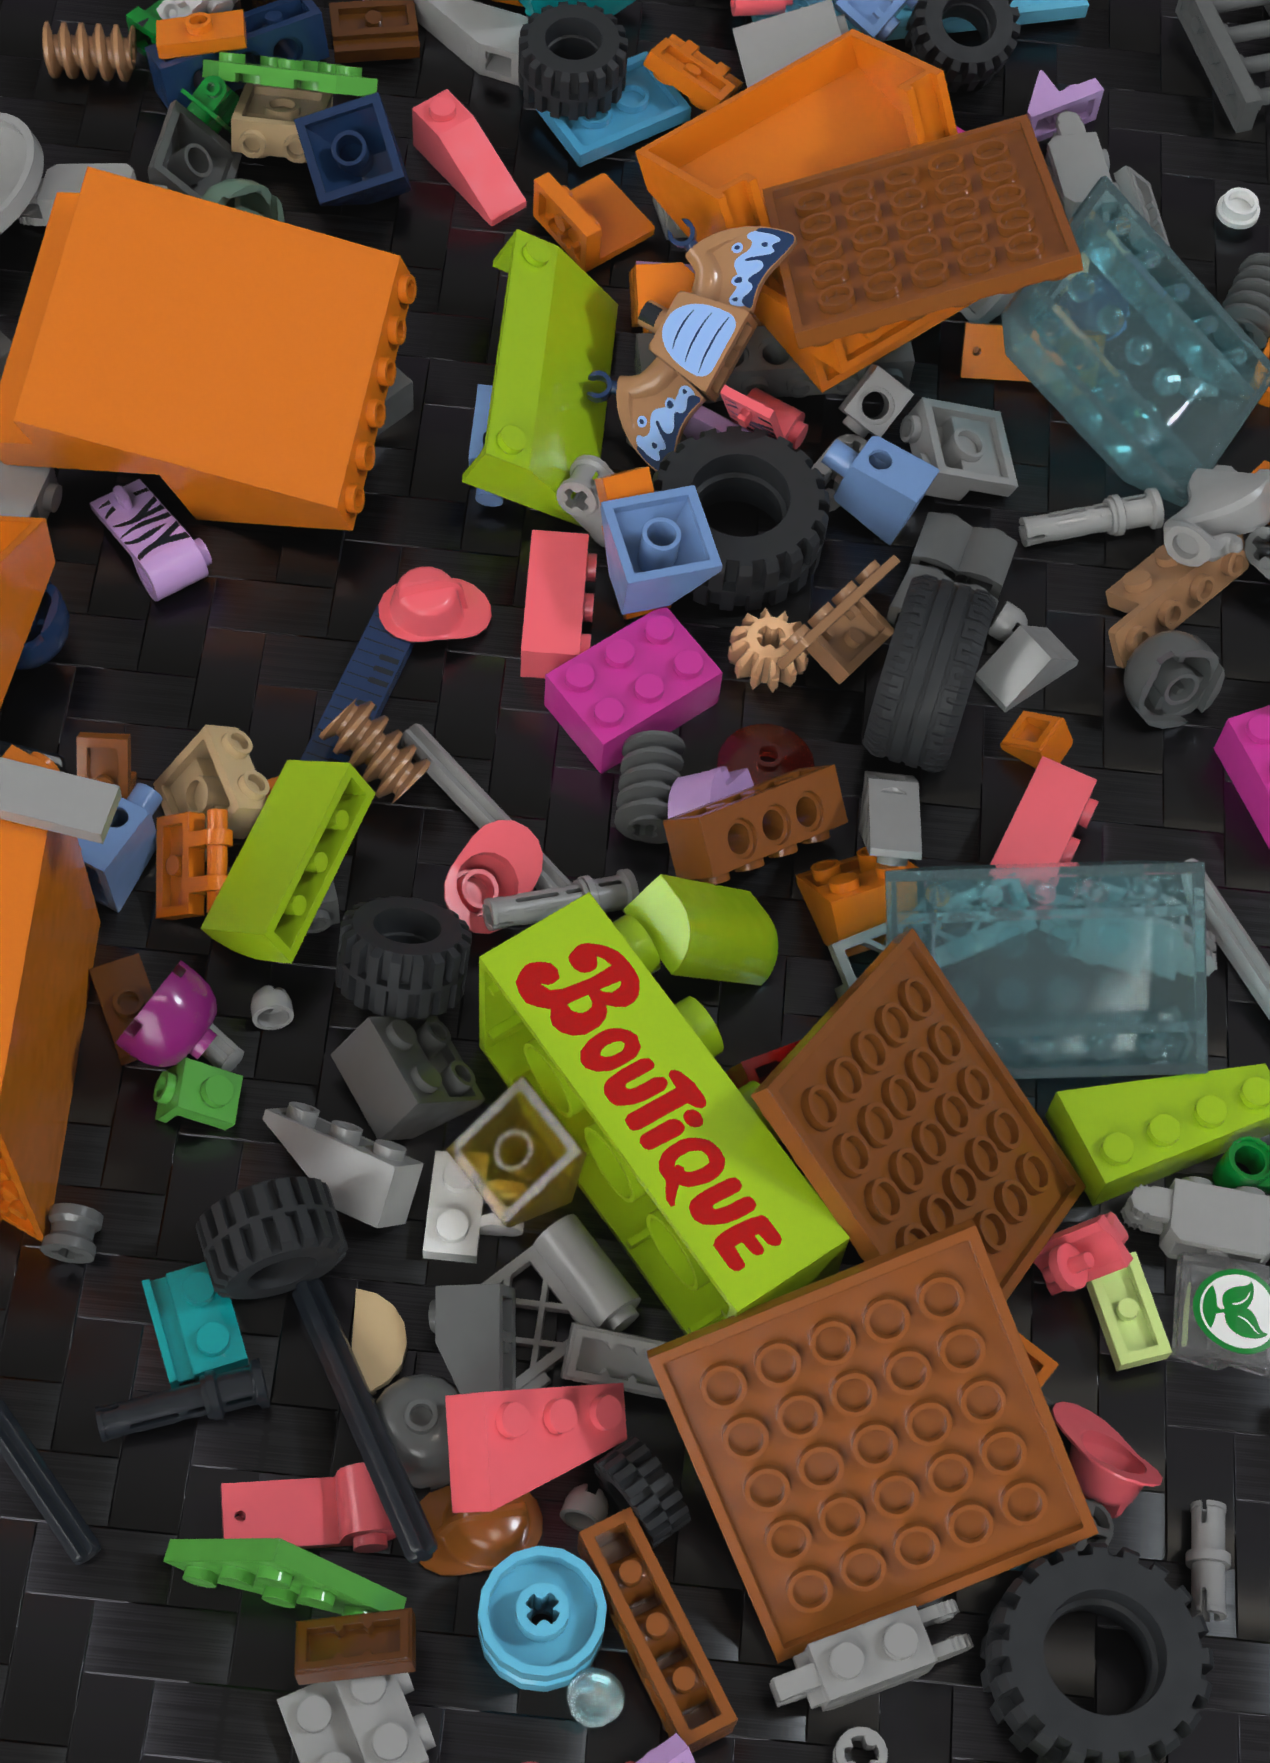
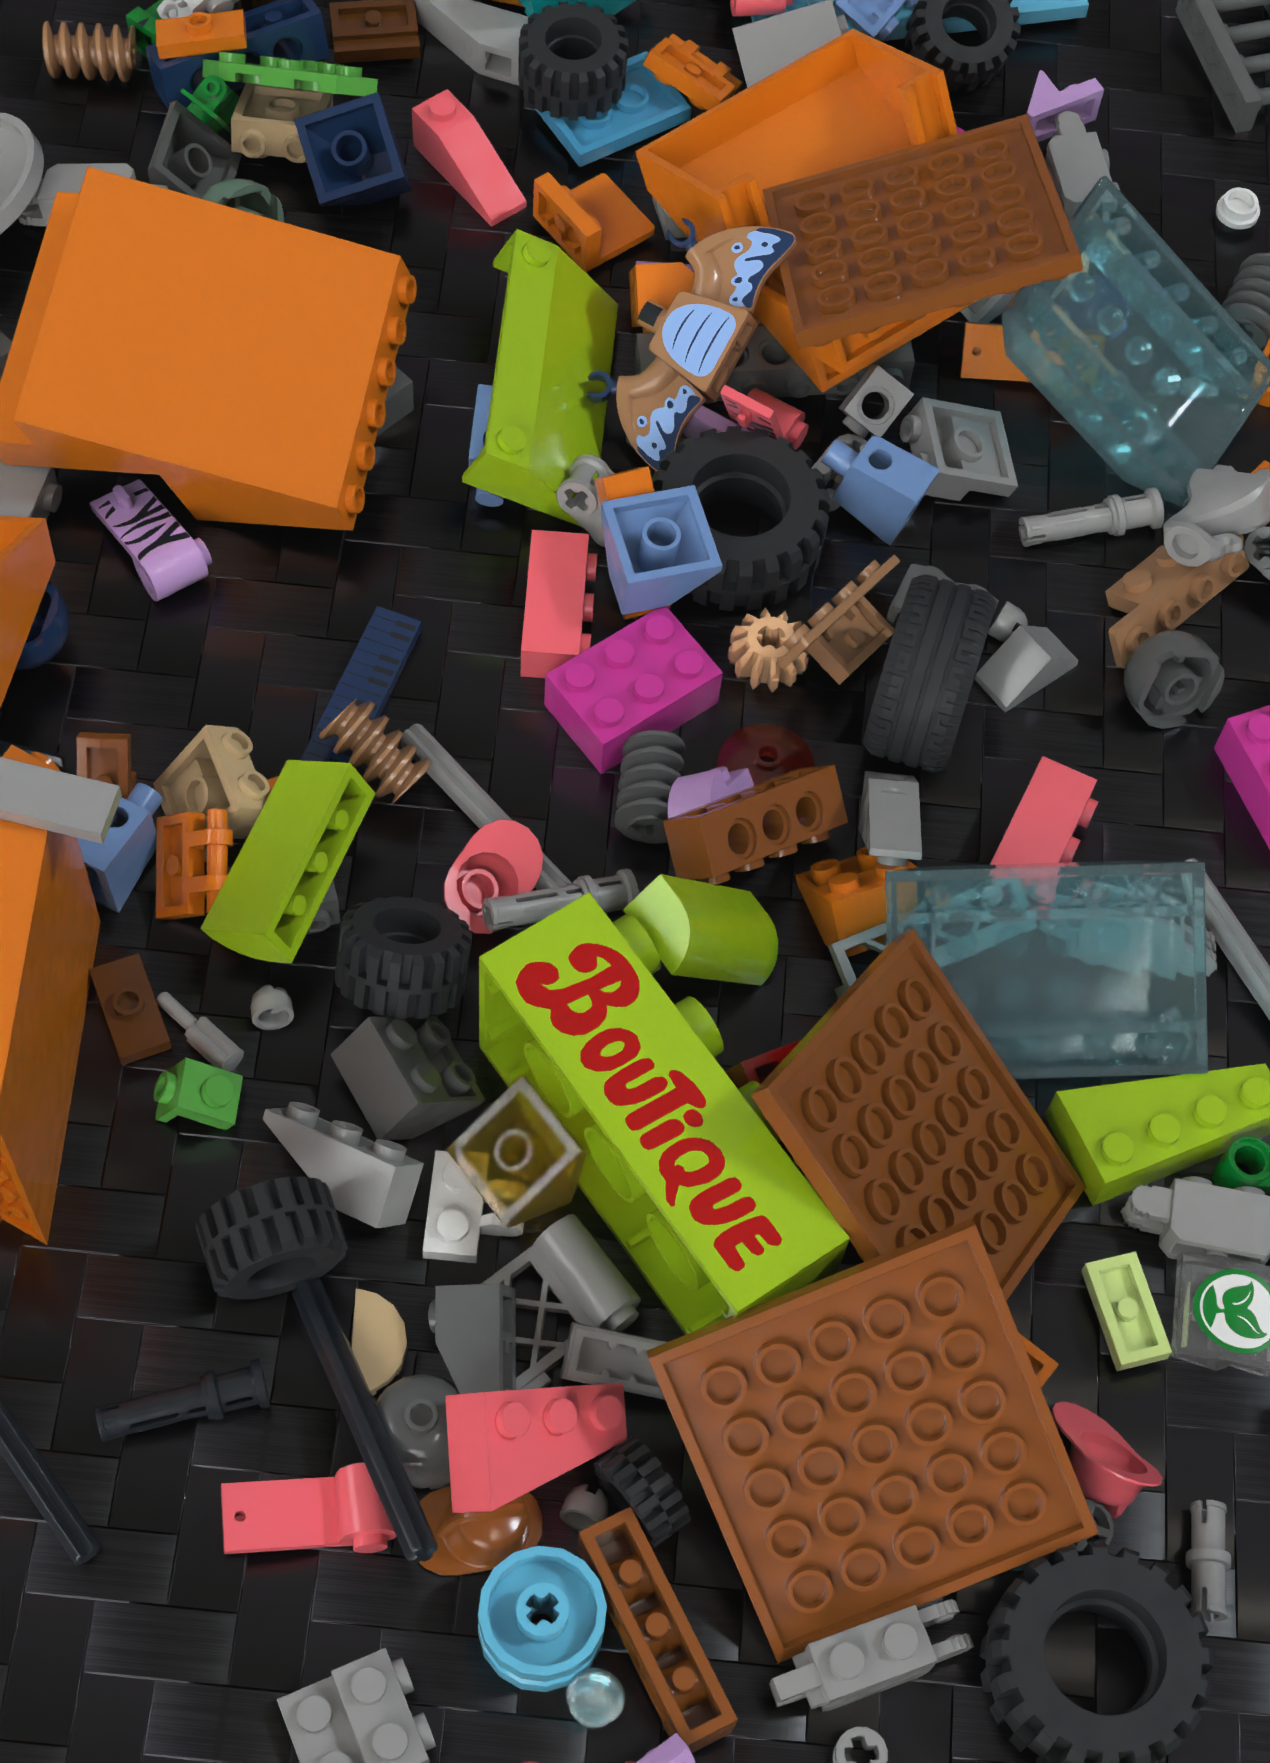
(72, 1233): dark grey wheel -> none
(173, 1021): magenta cylinder -> none
(194, 1325): teal plate -> none
(280, 1574): bright green plate -> none
(355, 1646): reddish brown plate -> none
(433, 607): coral piece -> none
(965, 551): dark grey brick -> none
(1038, 736): orange slope -> none
(1084, 1253): coral hips -> none
(1141, 196): light grey plate -> none

